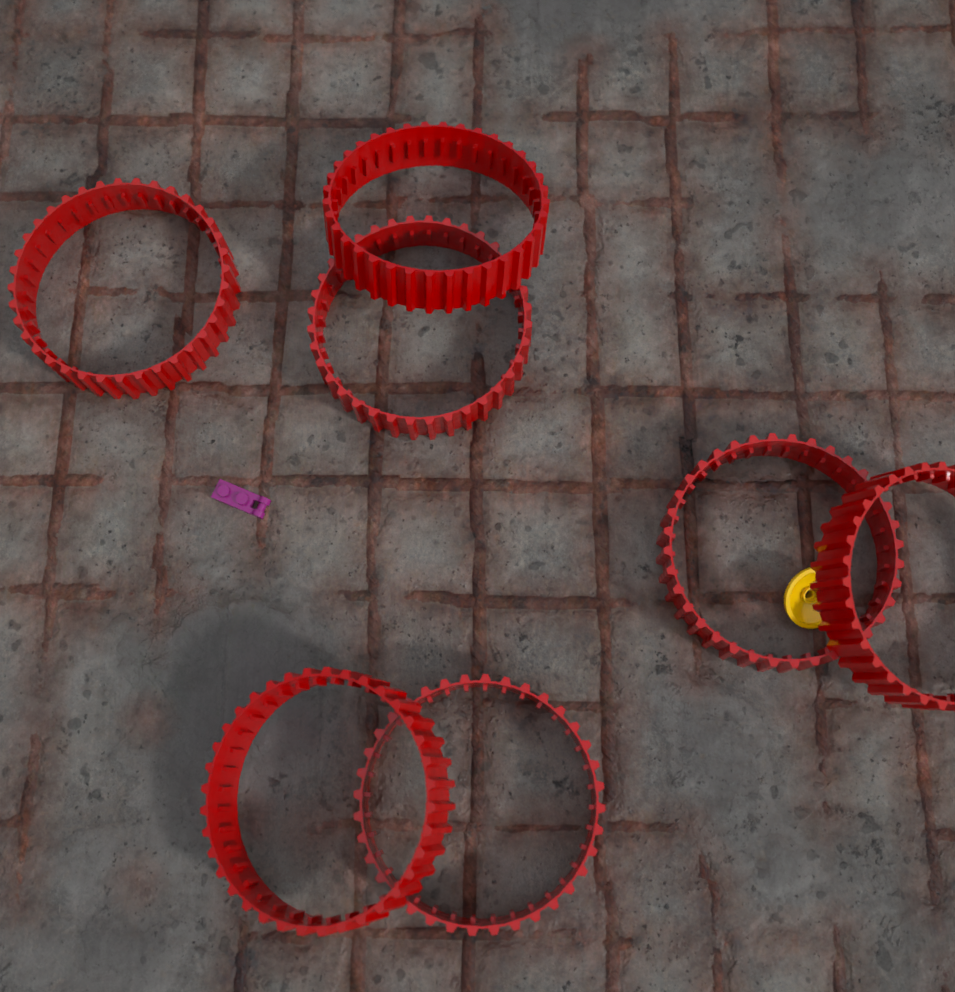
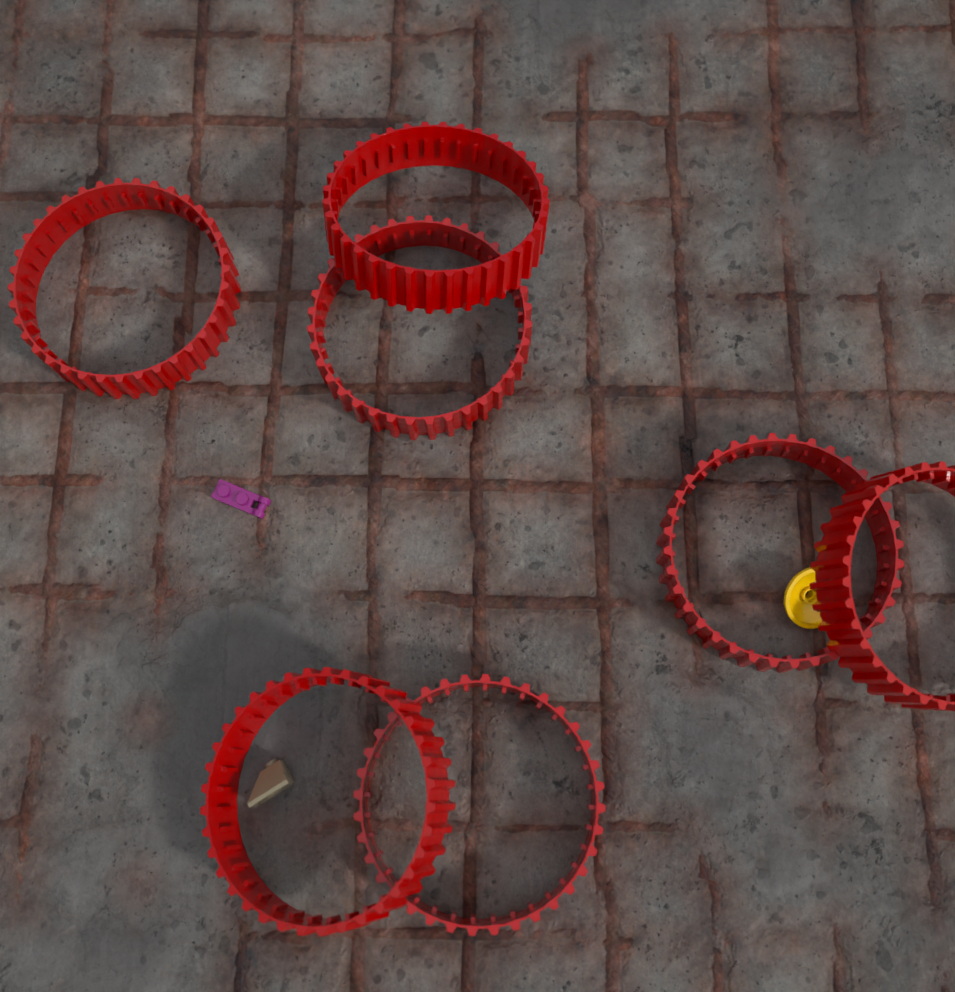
(271, 782): none -> dark tan slope

